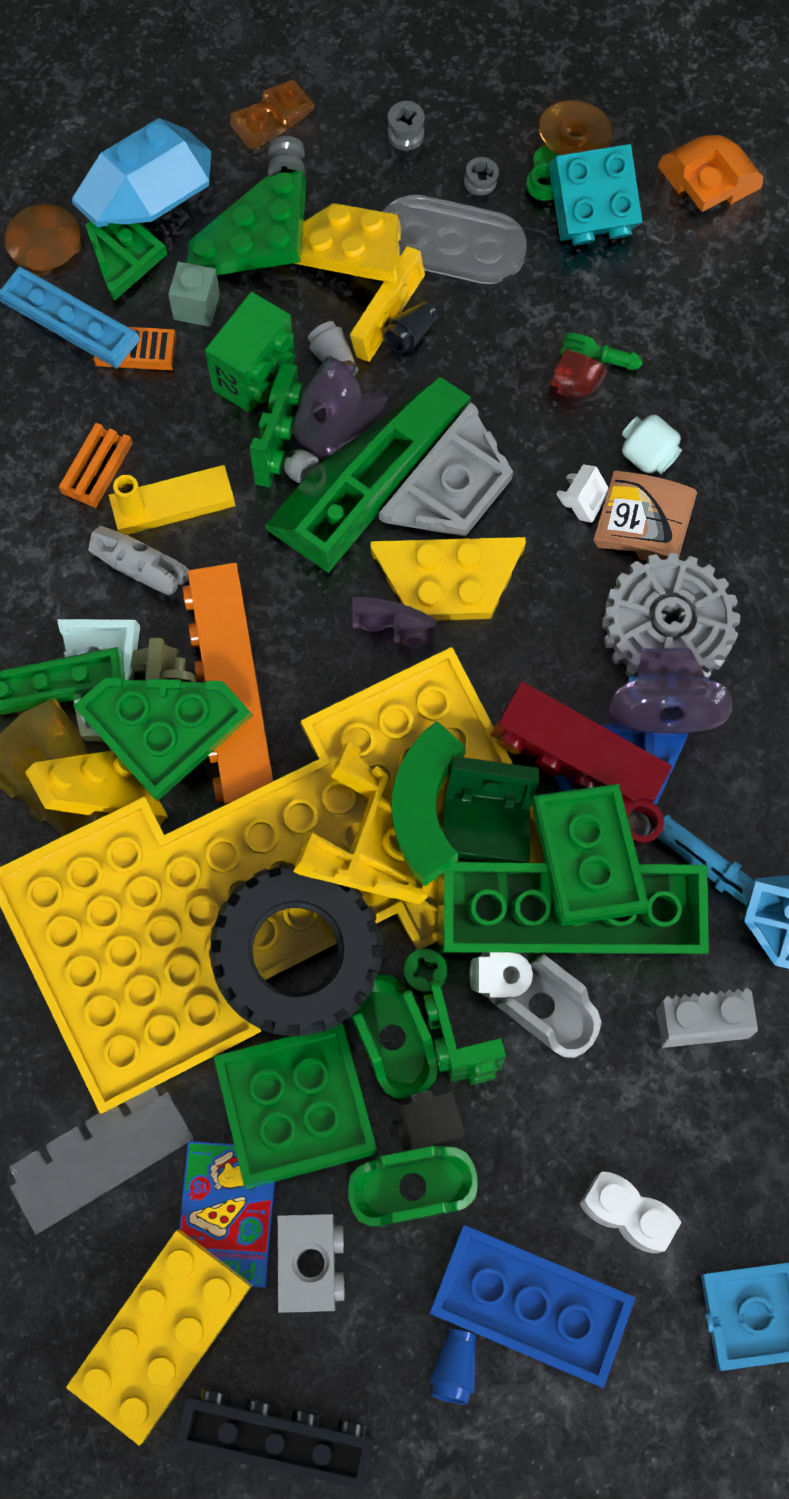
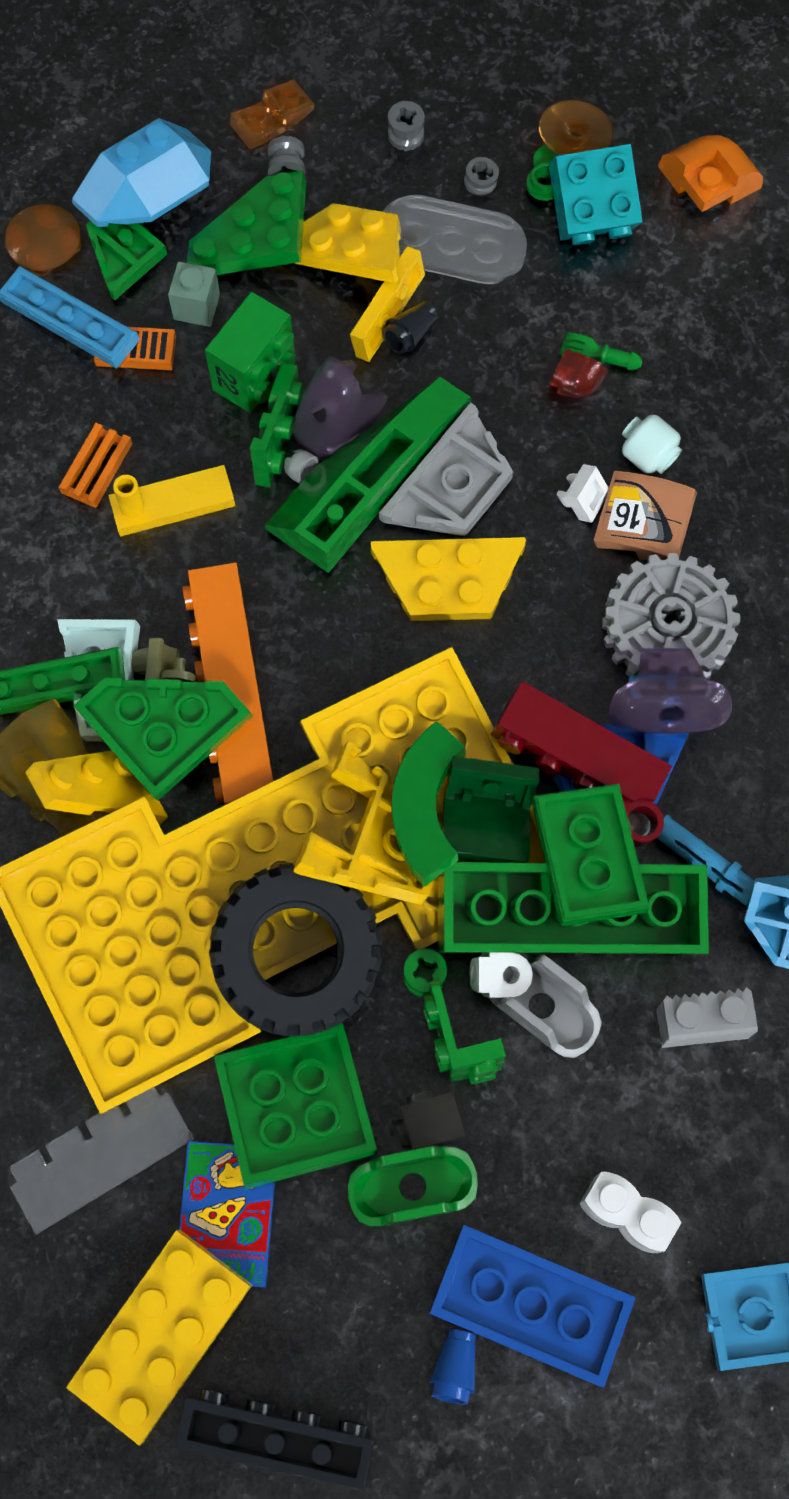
(138, 560): light grey hinge -> none
(296, 1237): light grey brick -> none
(330, 341): light grey cone -> none
(409, 624): clear purple slope -> none
(414, 1064): green piece -> none

